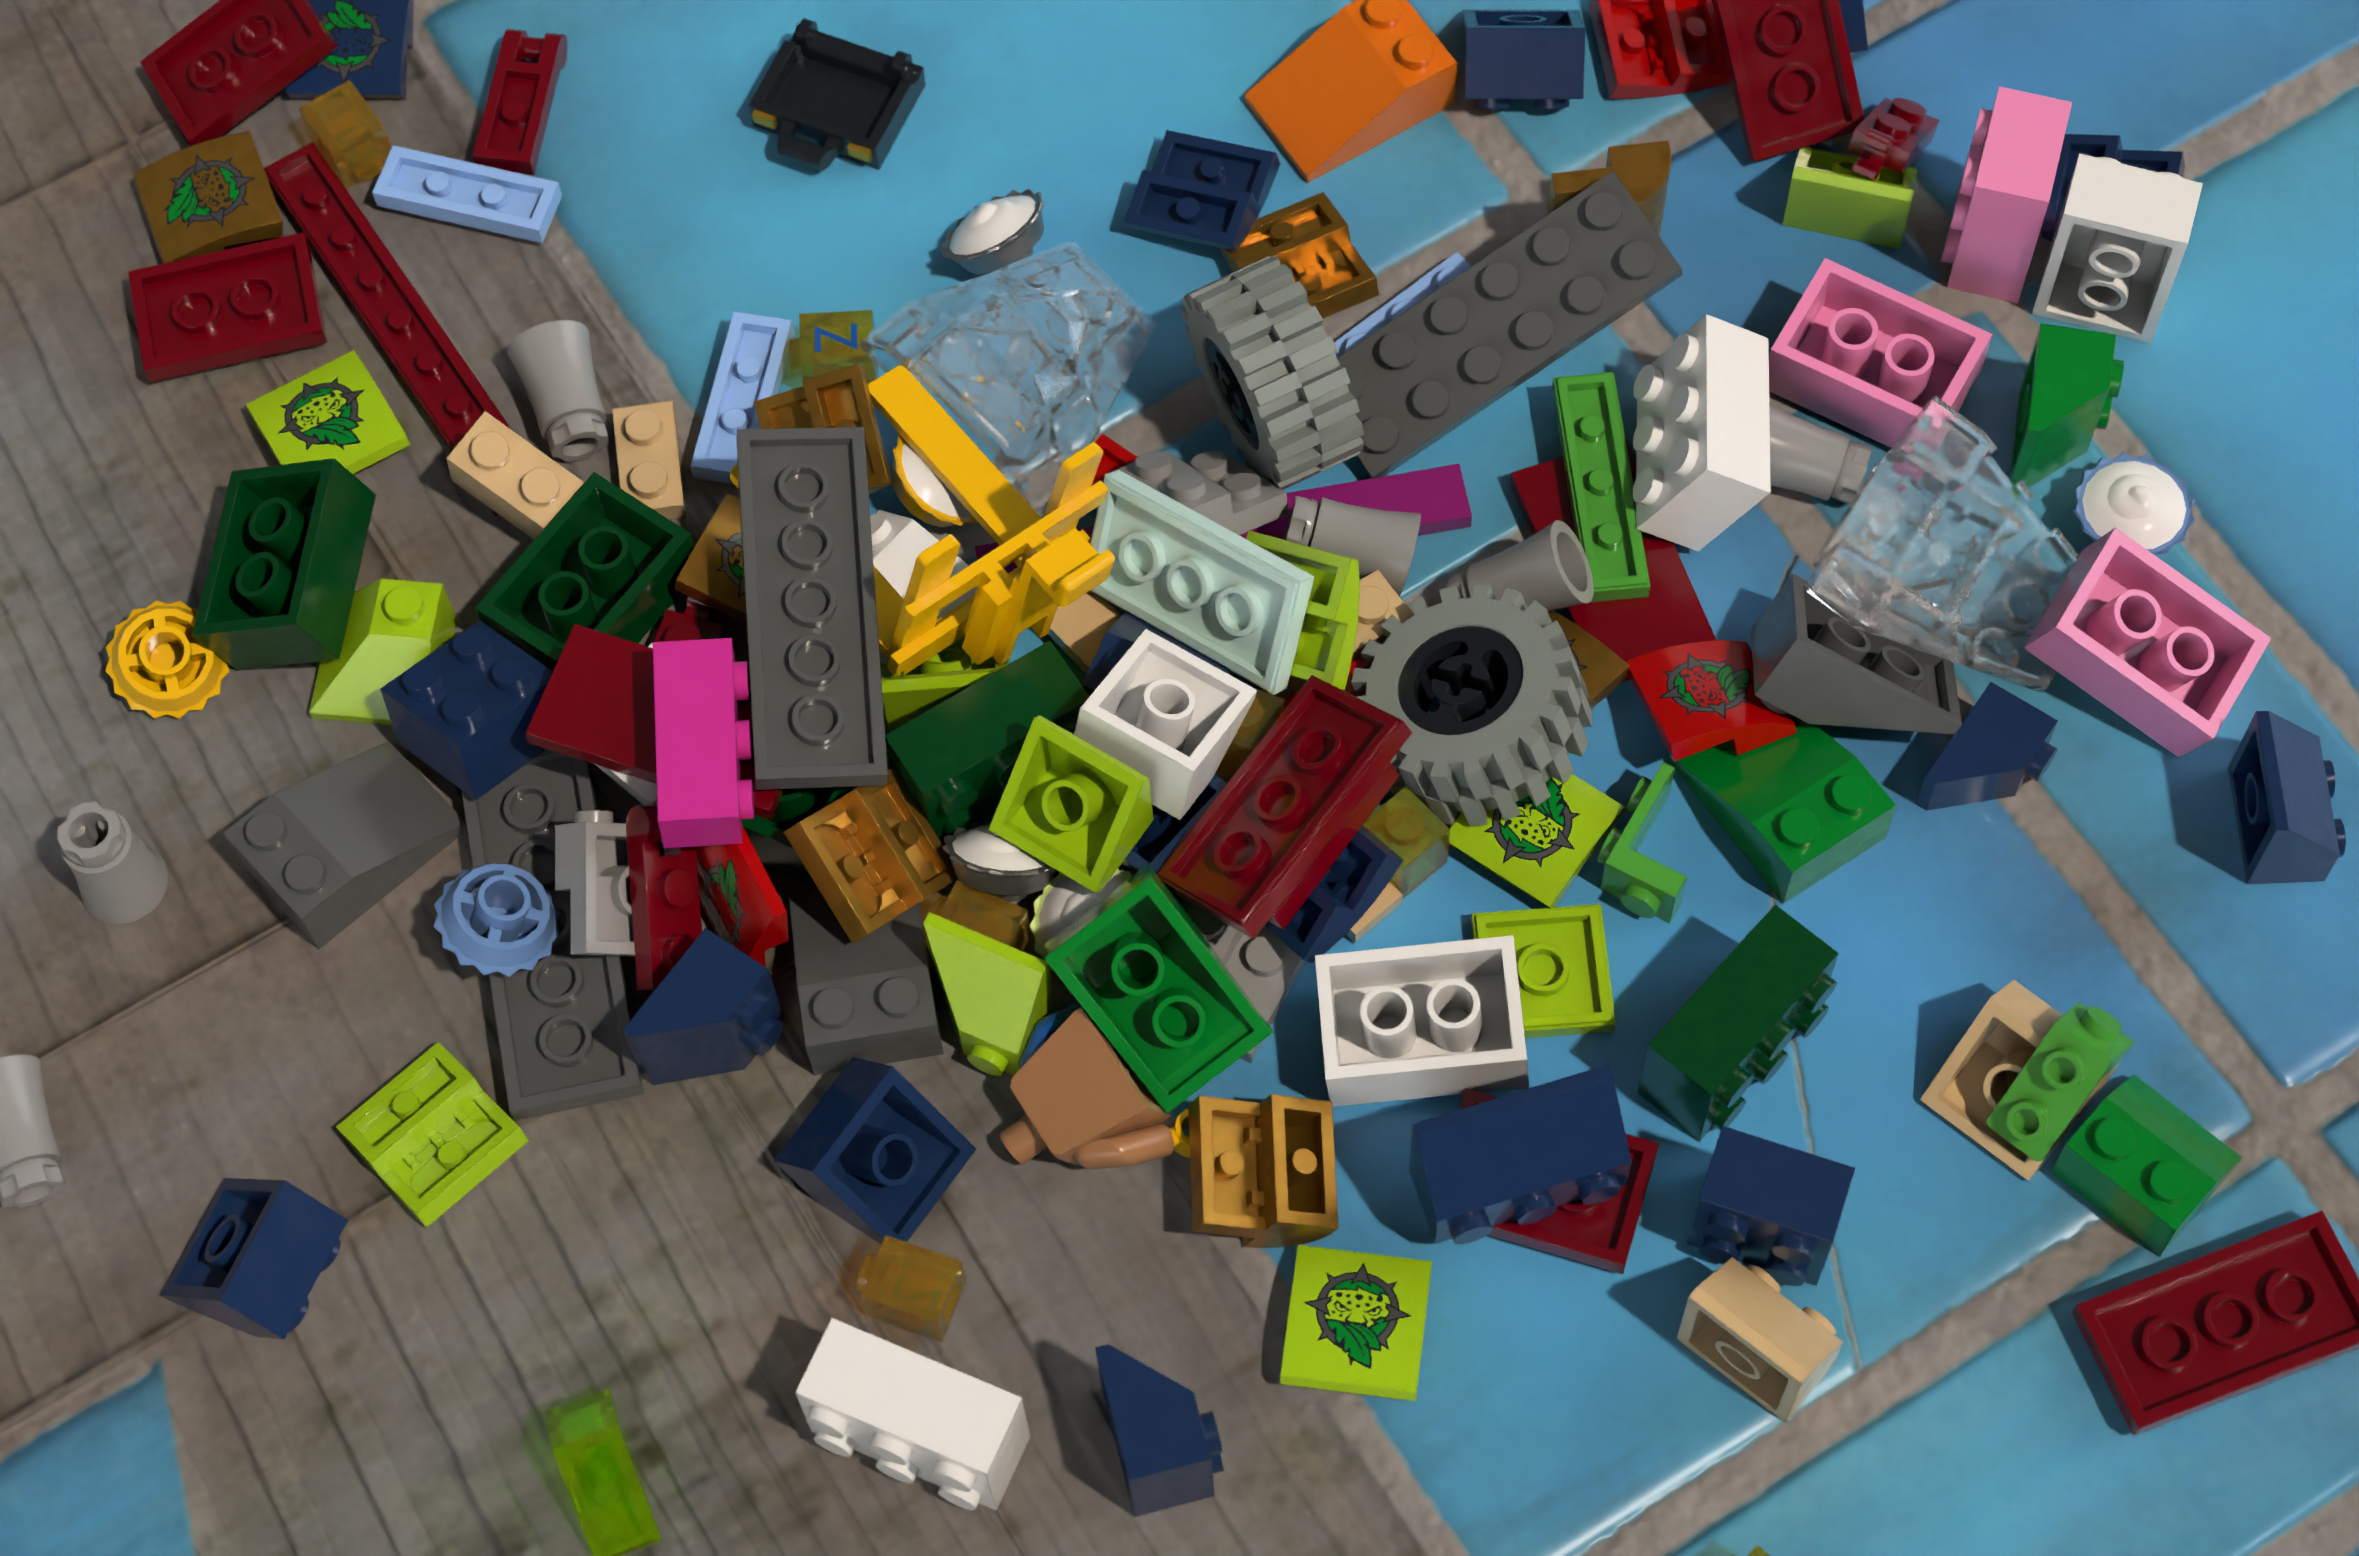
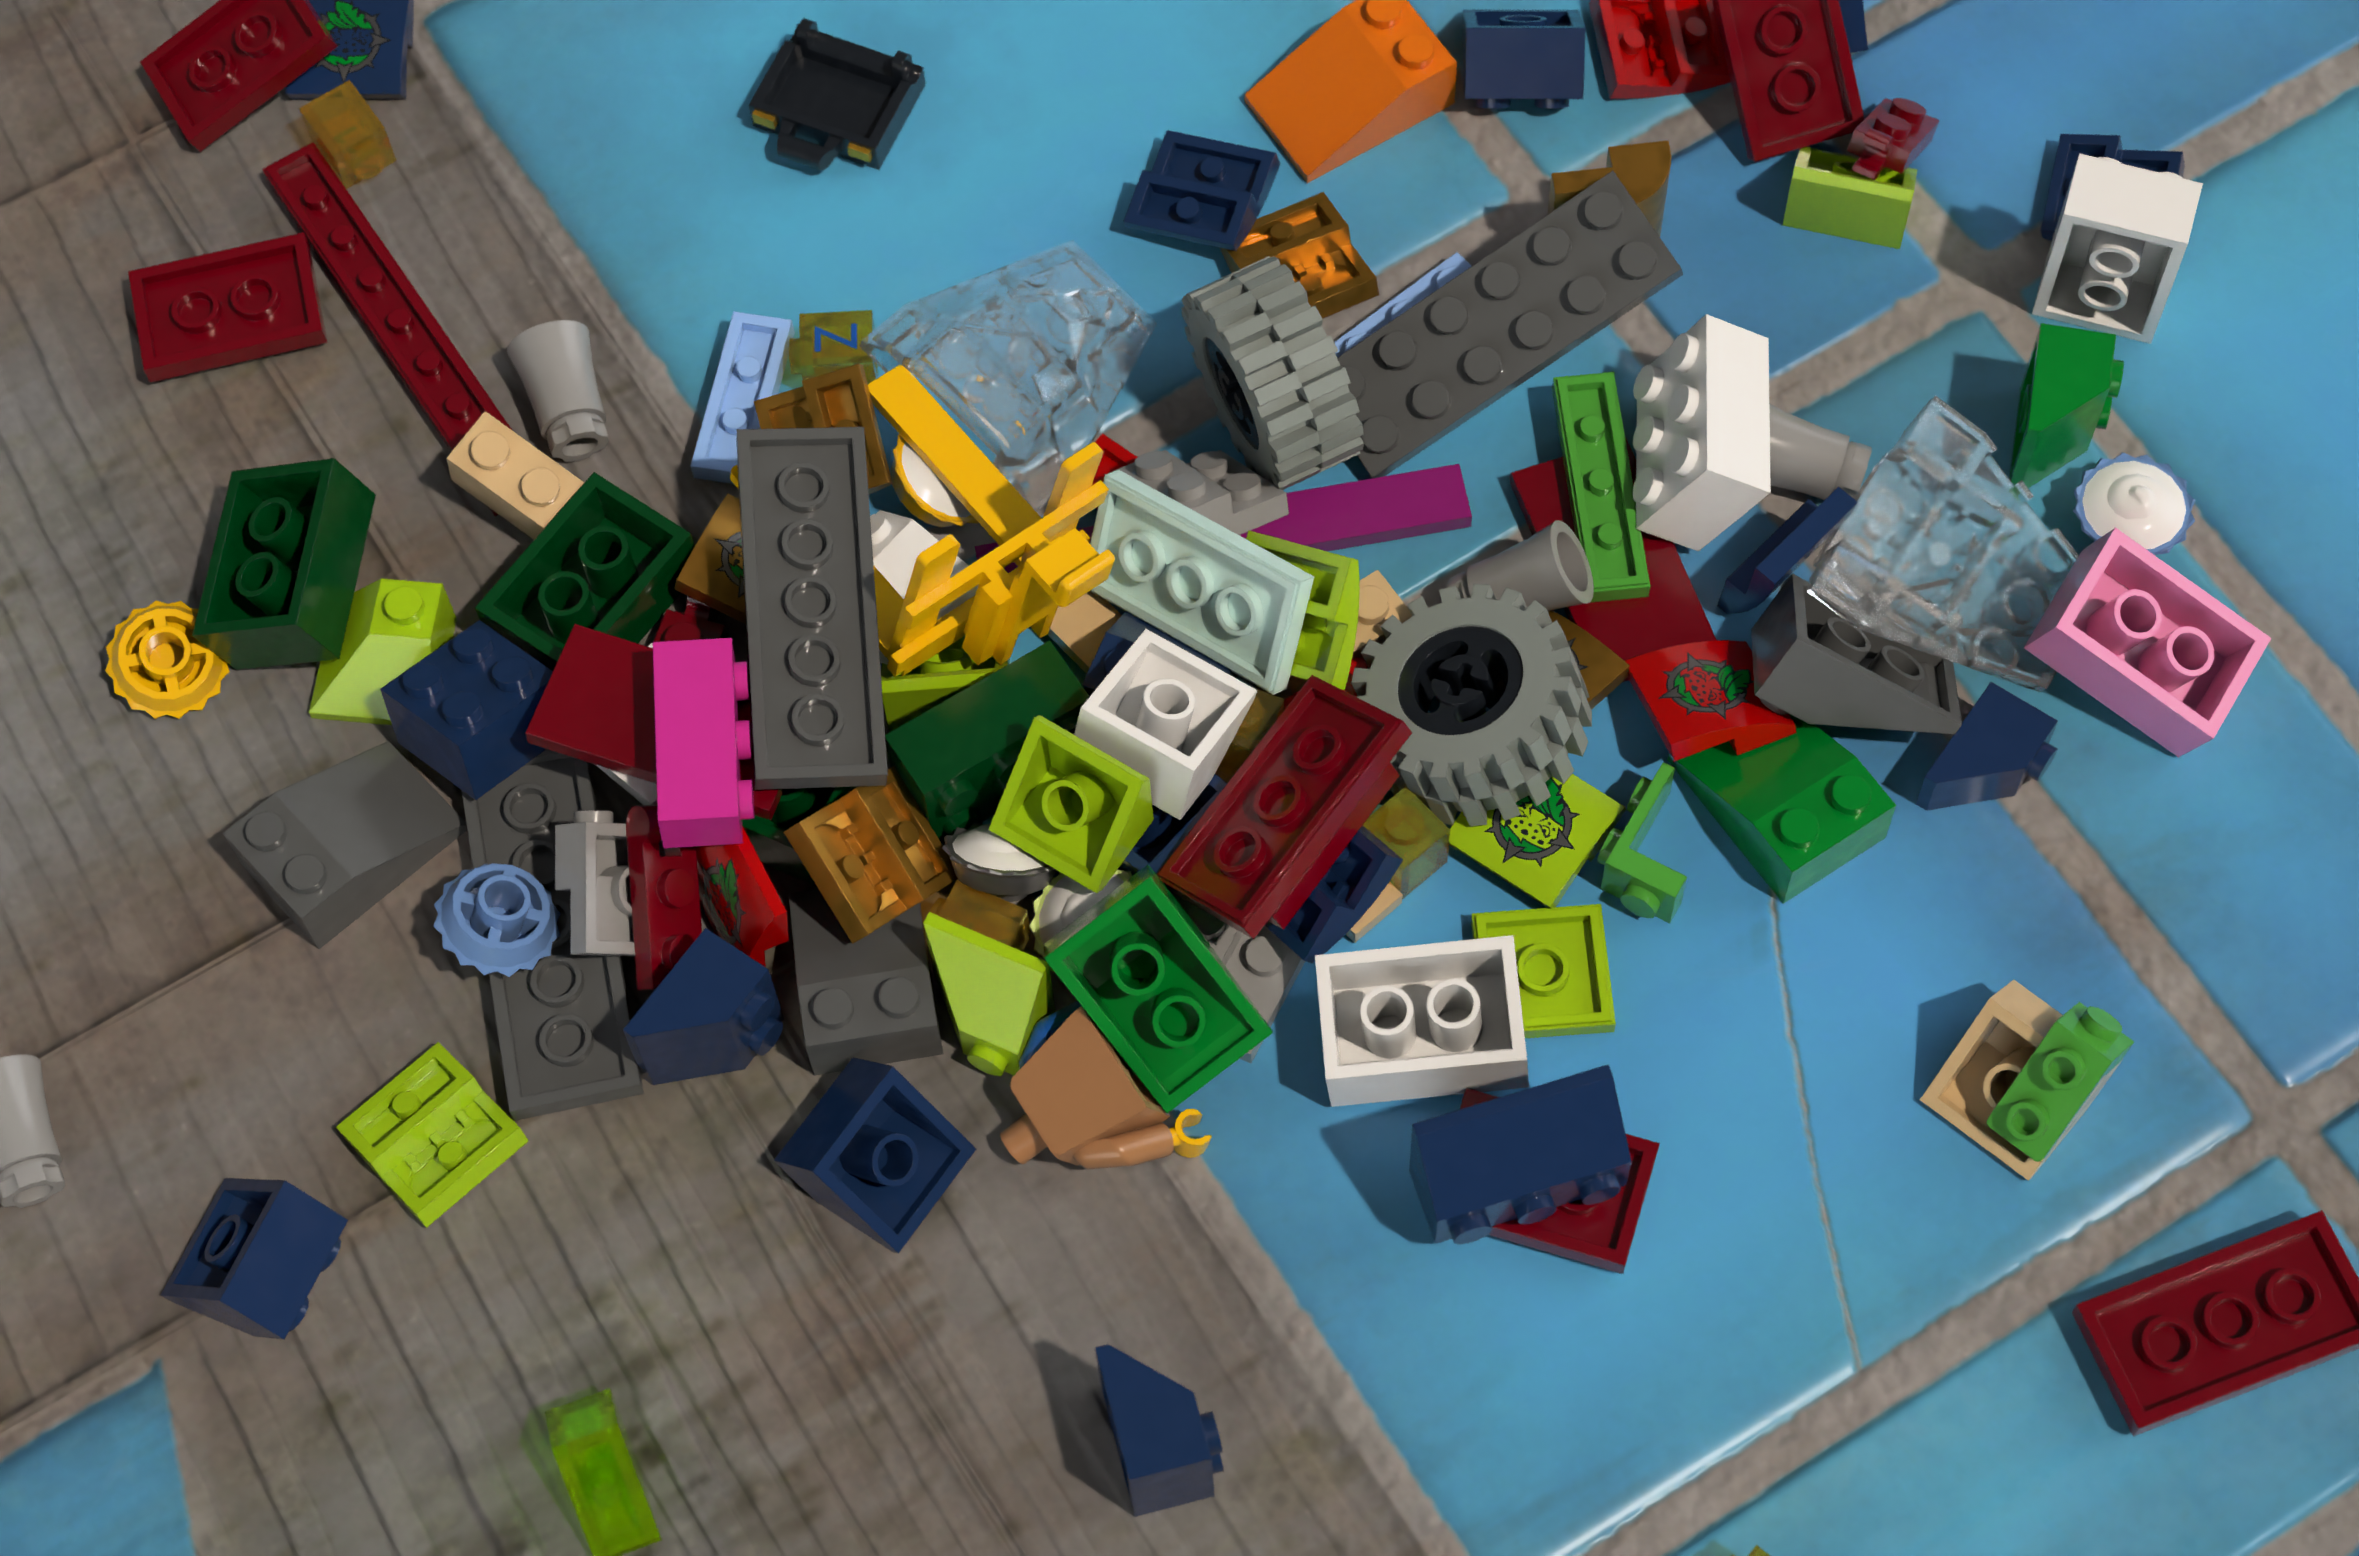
(114, 869): light grey plant -> none
(208, 198): pearl gold slope -> none
(330, 416): lime slope -> none
(467, 194): light blue plate -> none
(520, 101): dark red plate -> none
(650, 456): tan plate -> none
(911, 1288): clear yellow brick -> none
(913, 1416): white brick -> none
(996, 232): piece -> none
(1263, 1169): pearl gold brick -> none
(1356, 1323): lime slope -> none
(1372, 536): light grey plant -> none
(1739, 1024): dark green brick -> none
(1759, 1336): tan slope -> none
(1770, 1207): dark blue brick -> none
(1784, 552): none -> dark blue slope
(1872, 354): bright pink brick -> none
(2005, 193): bright pink brick -> none
(2144, 1163): green slope -> none
(2284, 803): dark blue slope -> none

